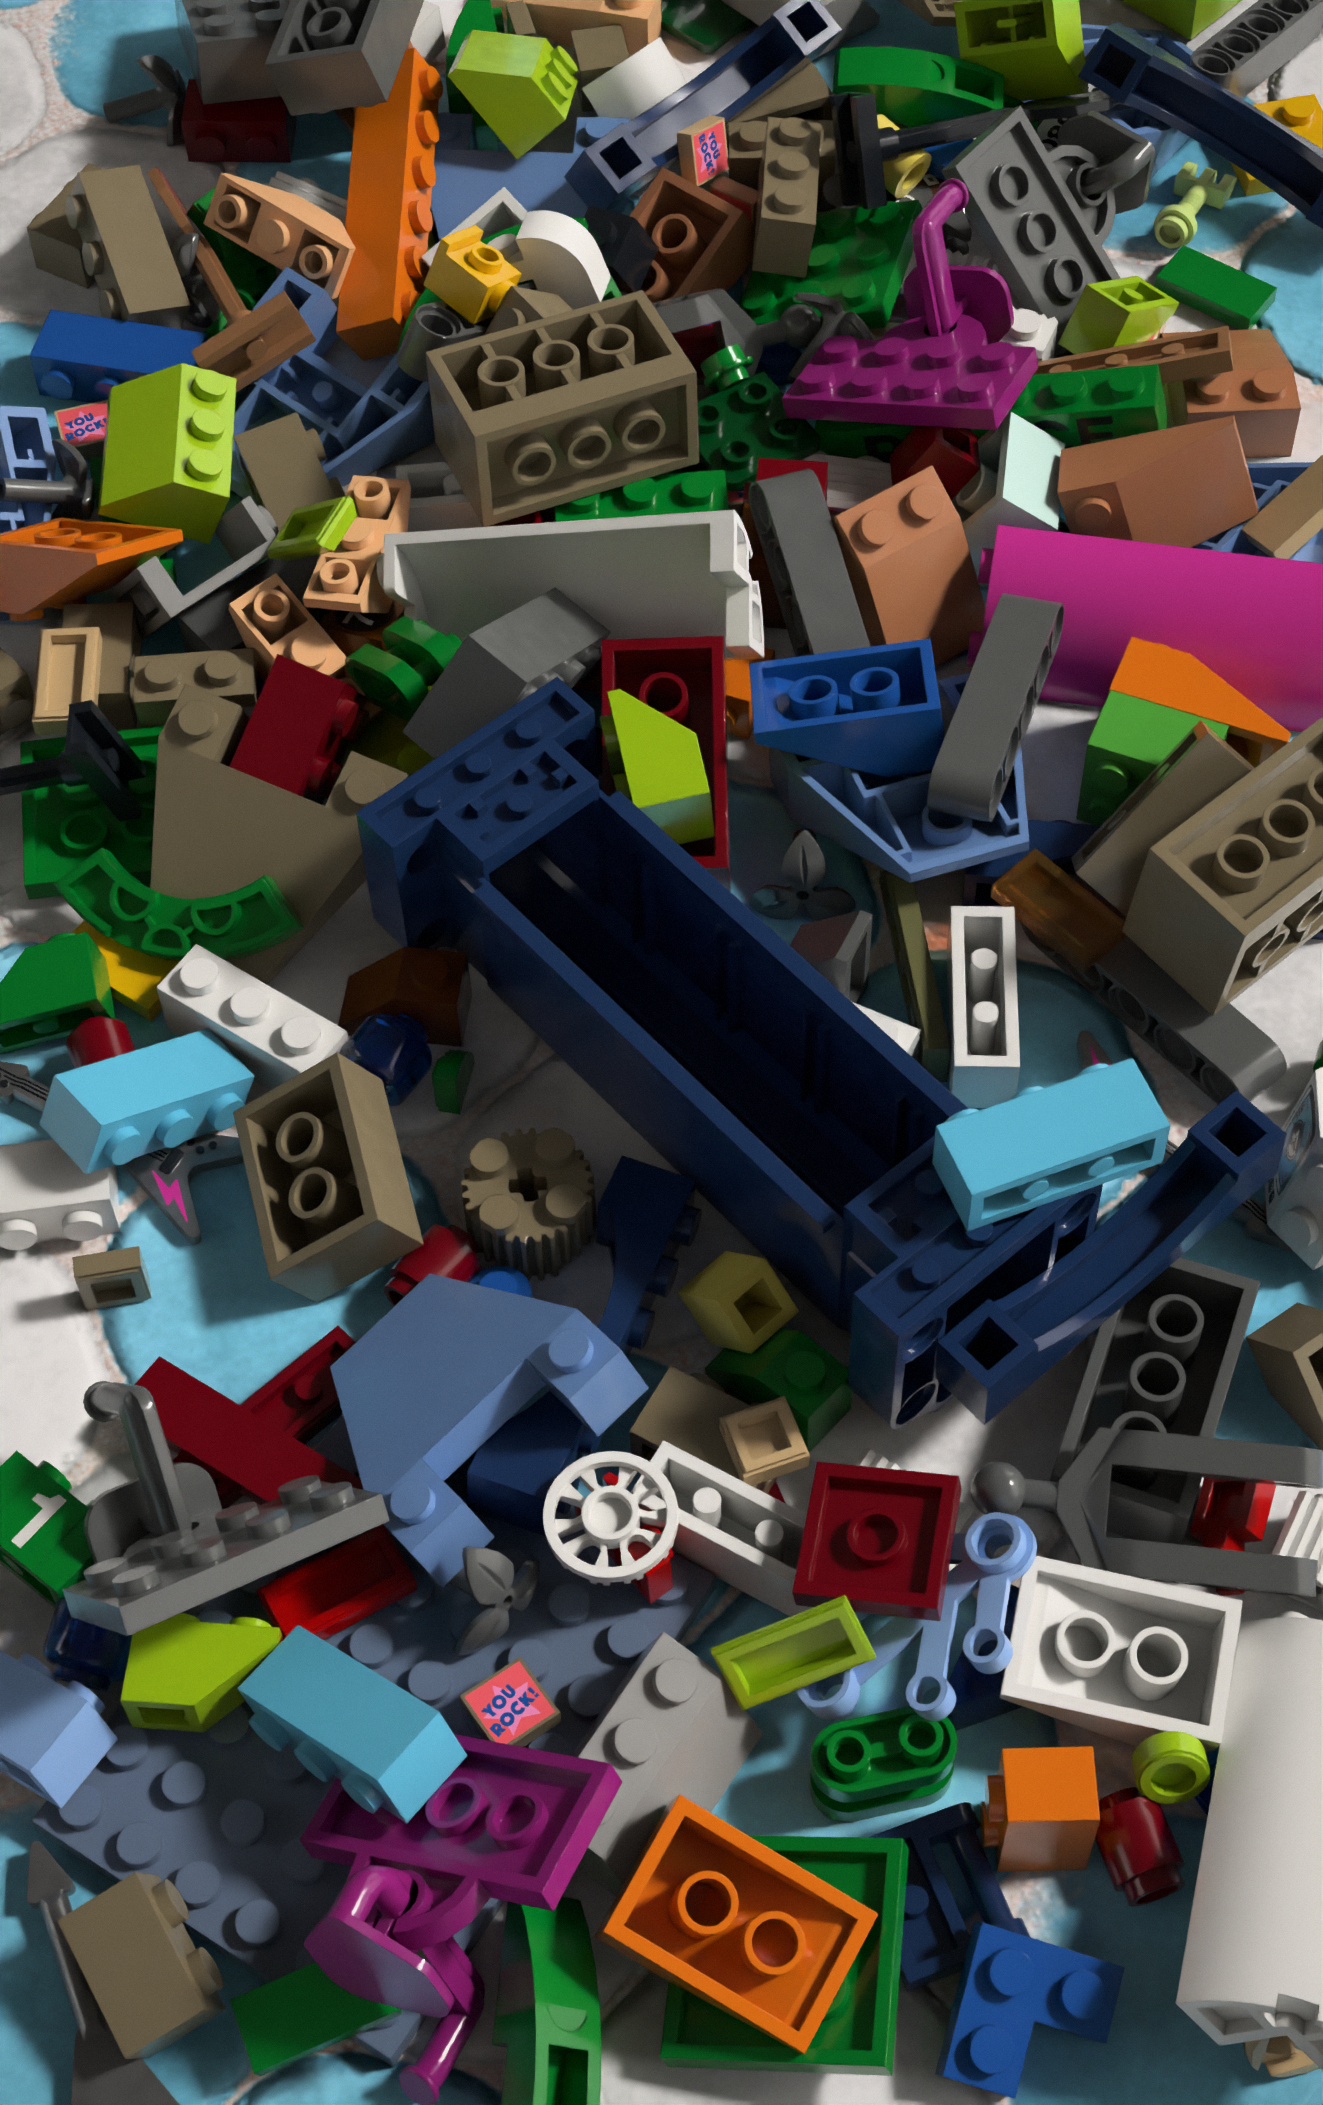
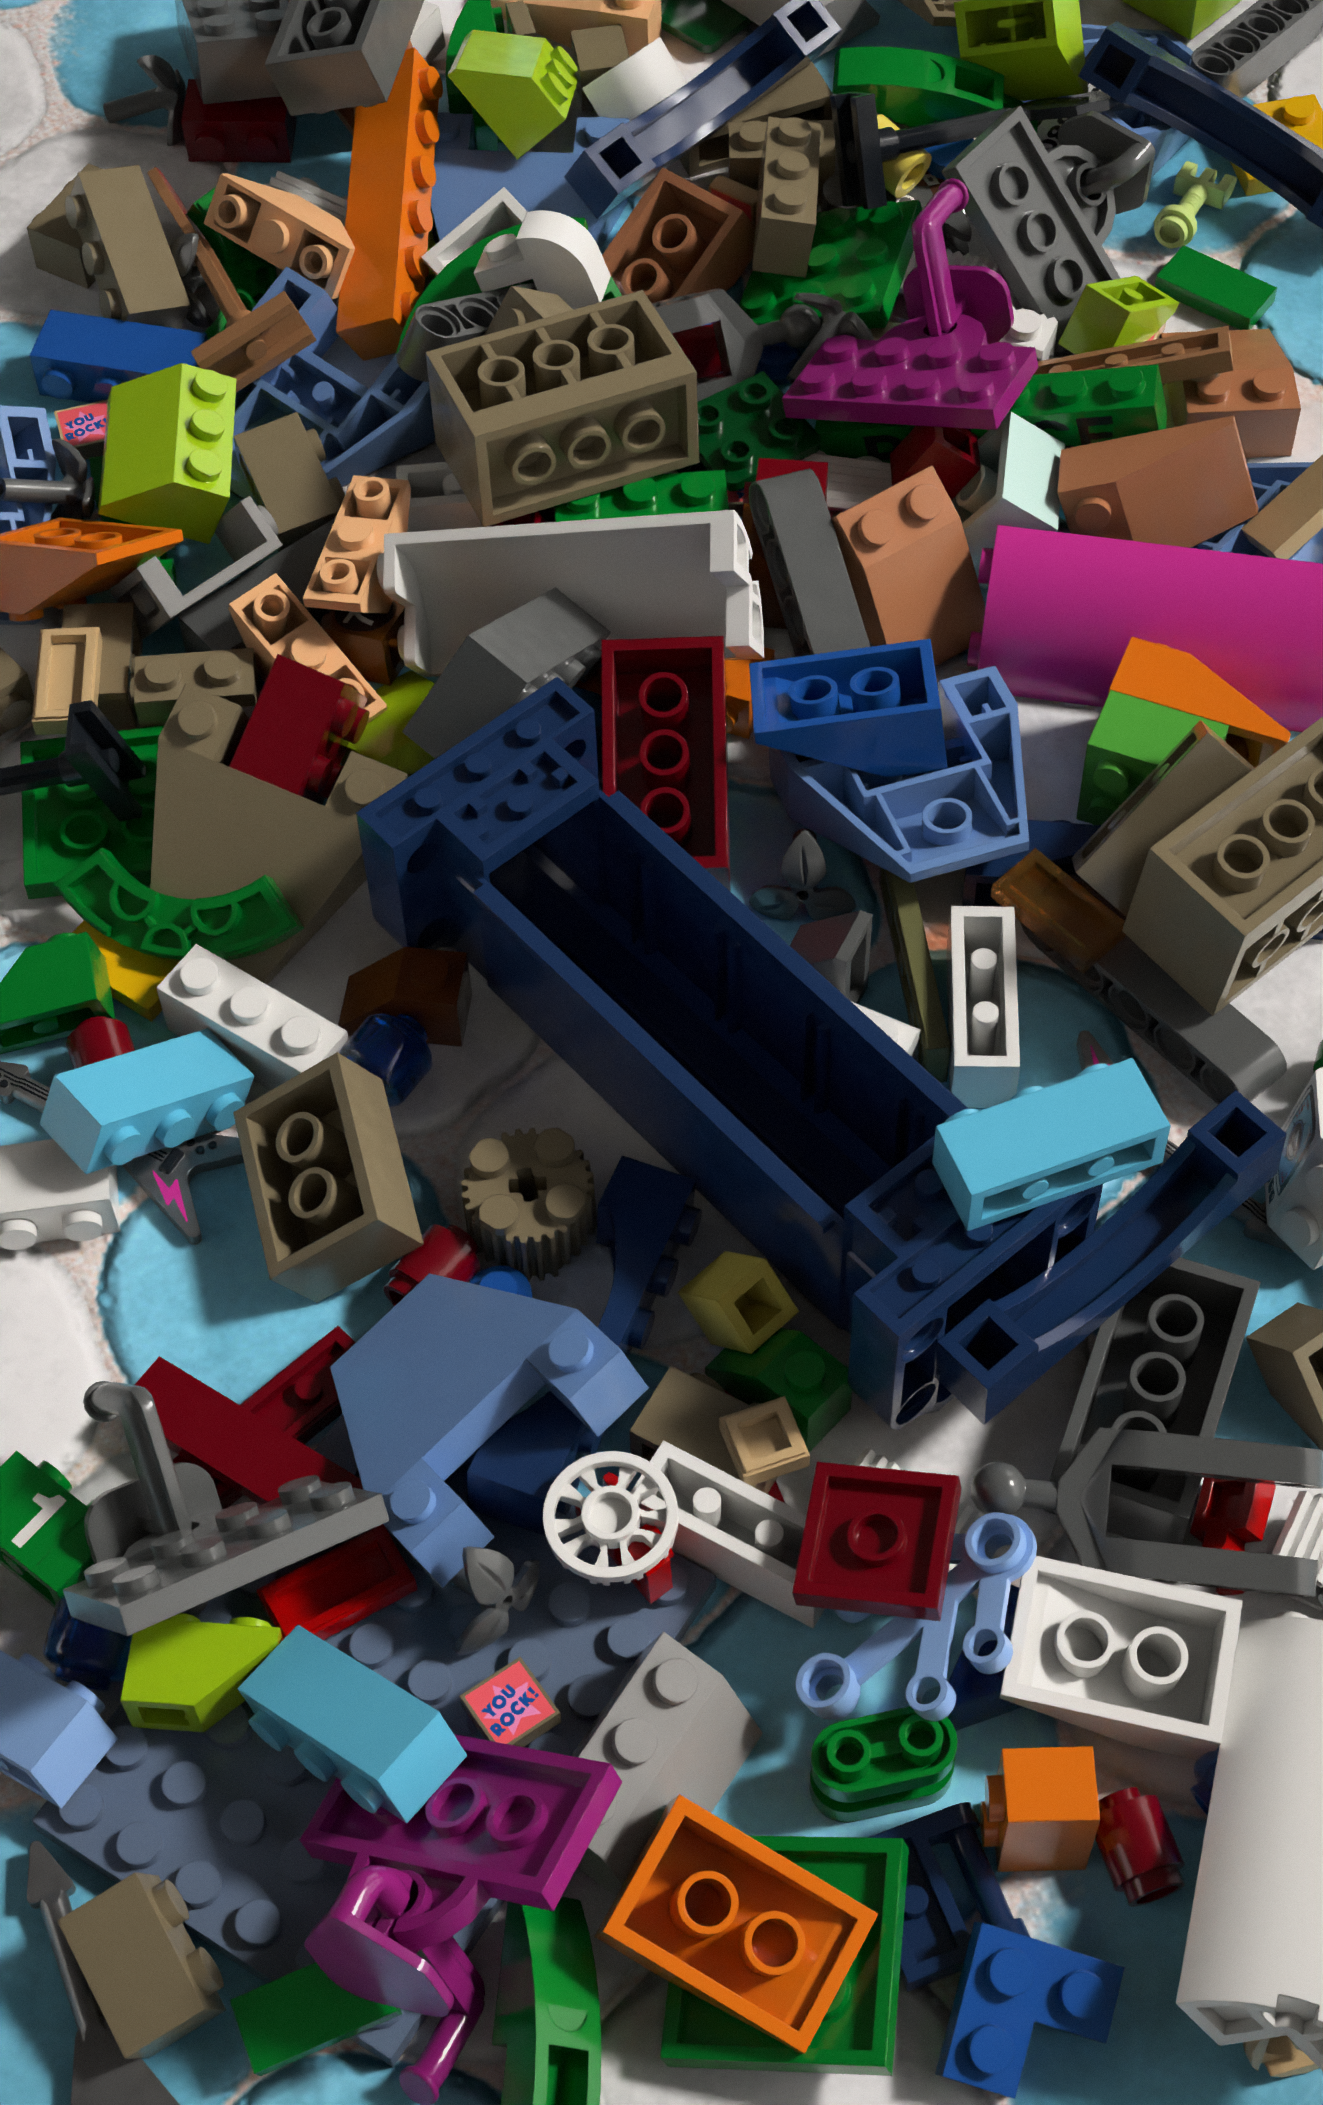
(112, 1278): dark tan tile -> none
(313, 529): lime tile -> none
(401, 675): green brick -> none
(452, 1079): green tile -> none
(470, 275): yellow brick -> none
(623, 245): black brick -> none
(658, 767): lime slope -> none
(703, 150): tile -> none
(726, 367): green plate -> none
(793, 1653): lime tile -> none
(996, 708): dark grey beam -> none
(1170, 1767): lime tile -> none

